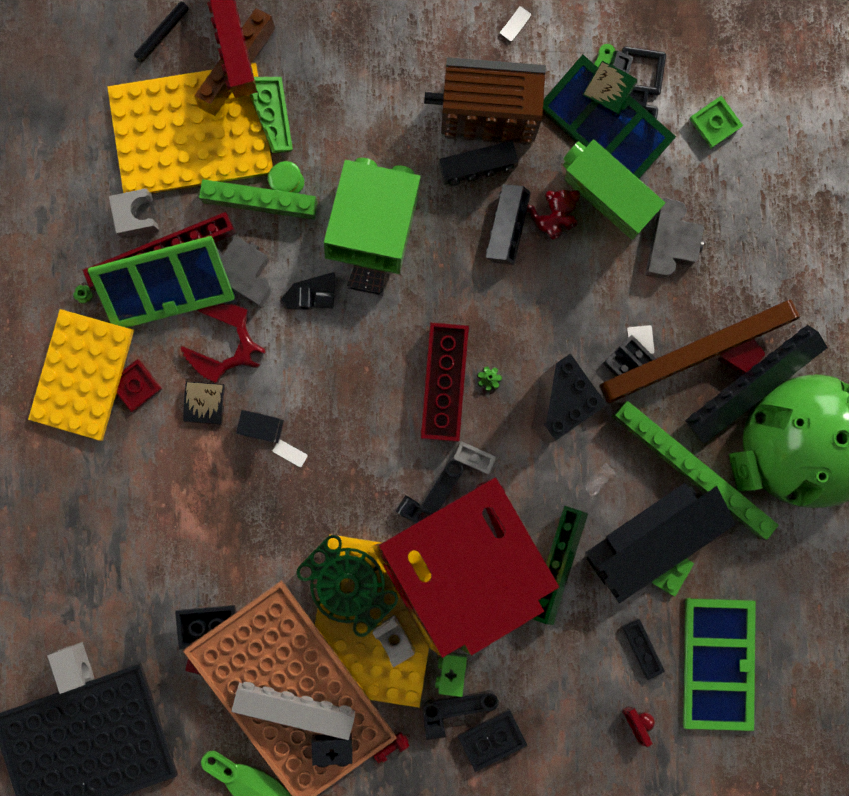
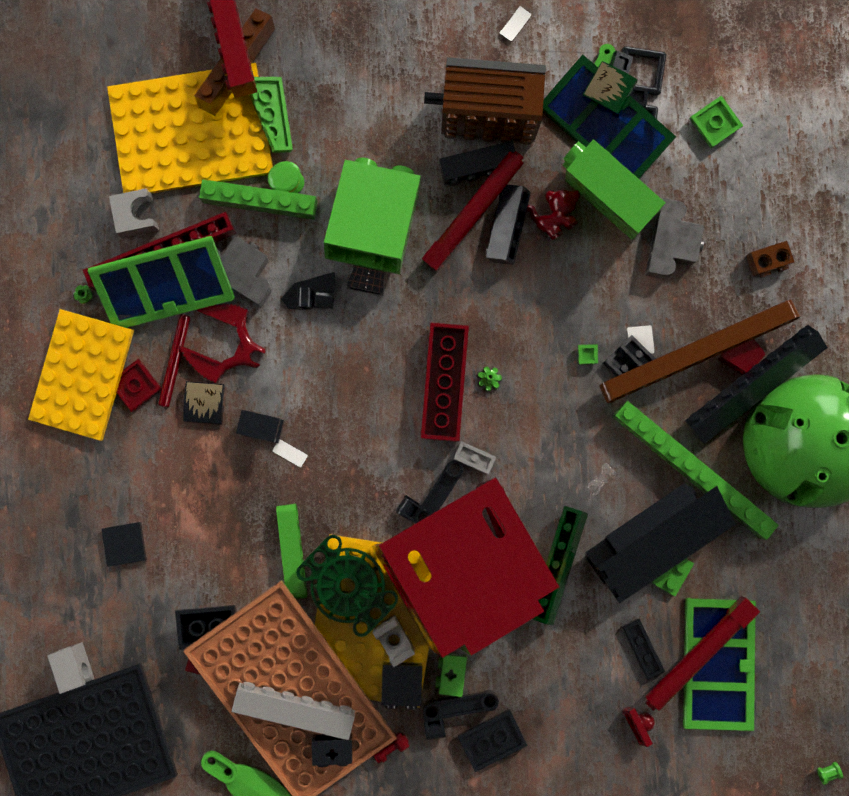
(124, 544): none -> black tile
(161, 31): black axle -> none
(174, 360): none -> dark red axle
(291, 549): none -> bright green beam
(401, 685): none -> black piece
(474, 209): none -> dark red brick
(564, 400): black panel -> none
(587, 354): none -> bright green plate
(736, 617): none -> dark red brick
(746, 470): bright green plate -> none
(768, 255): none -> reddish brown brick
(829, 773): none -> bright green bush

